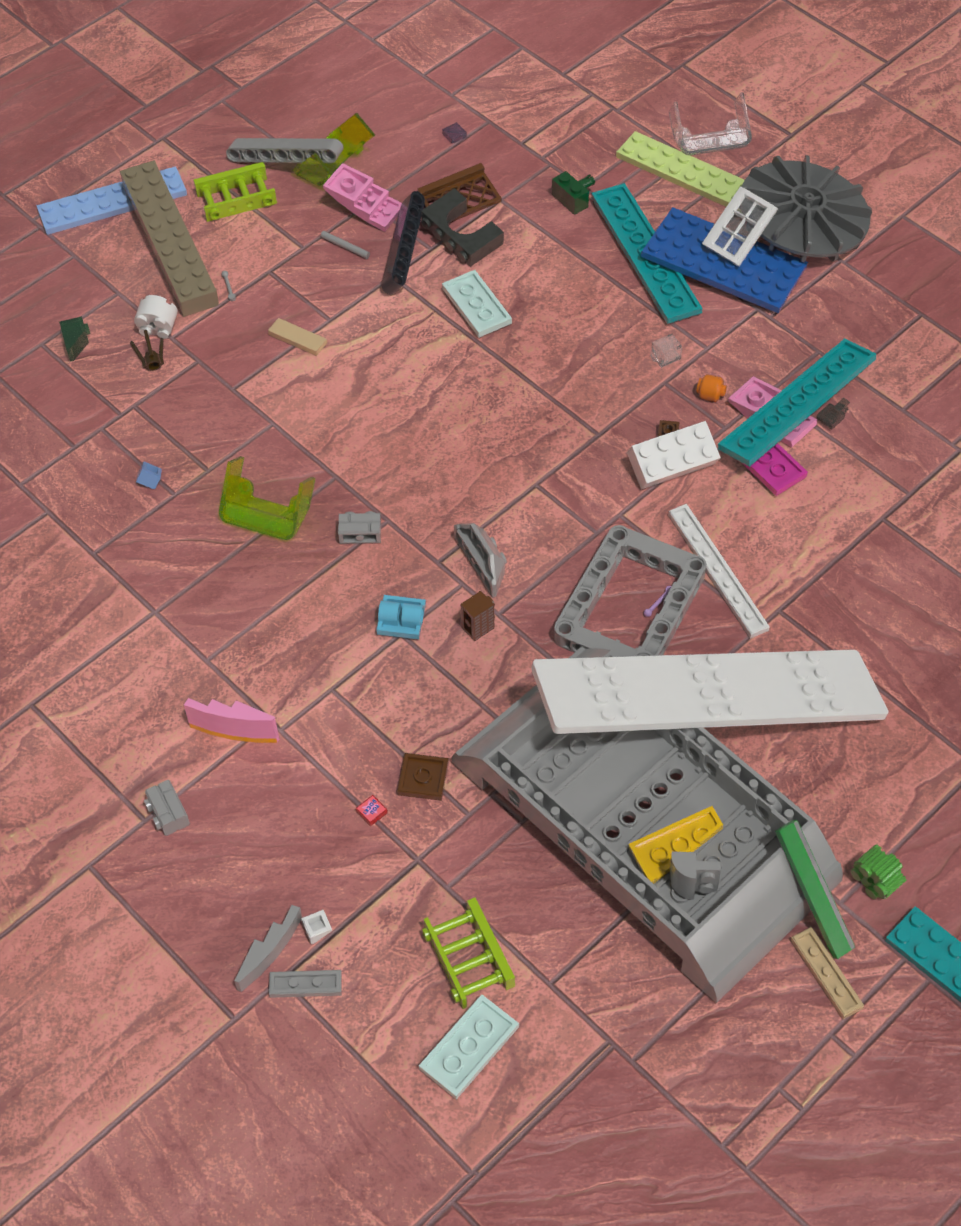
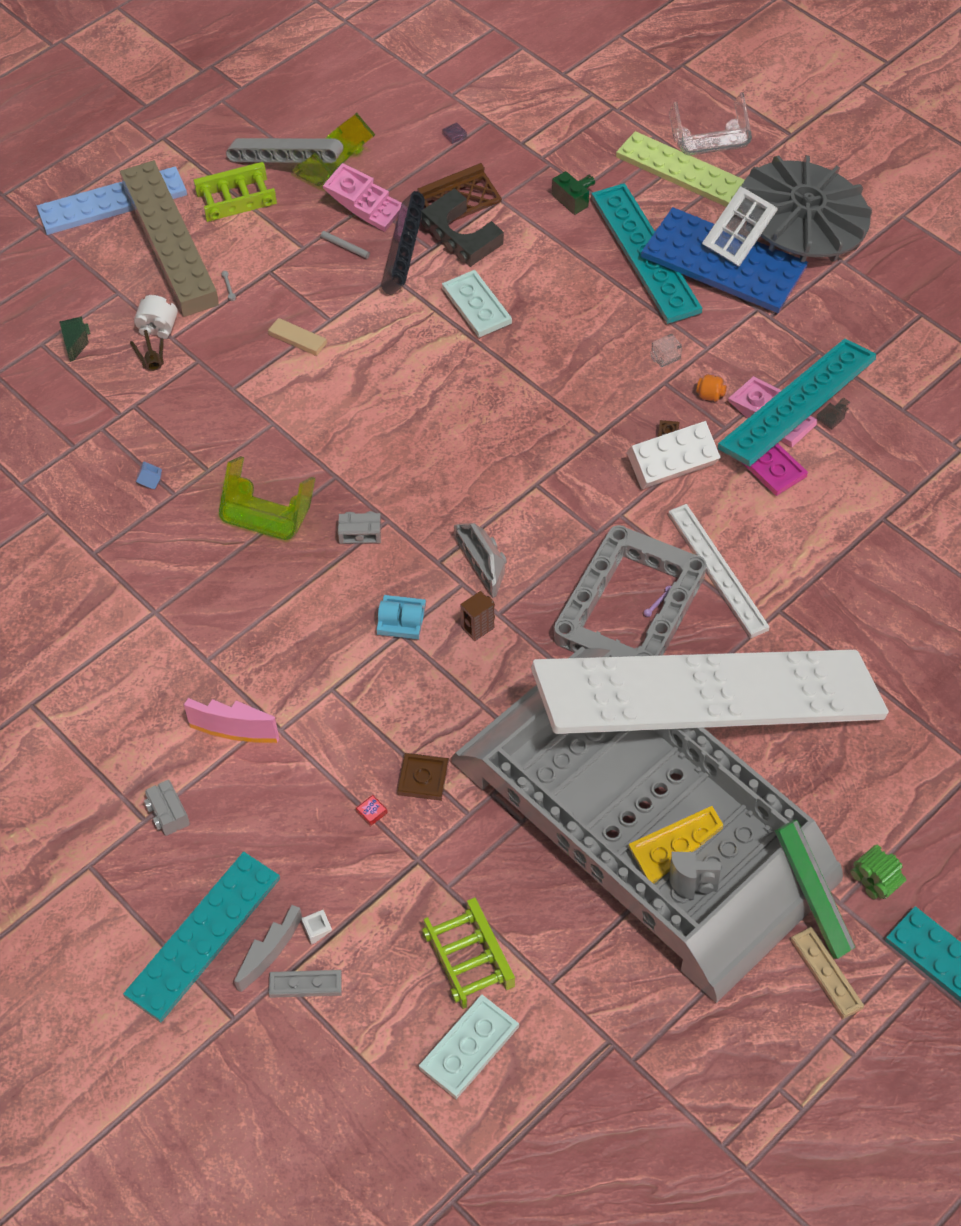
(201, 937): none -> teal plate

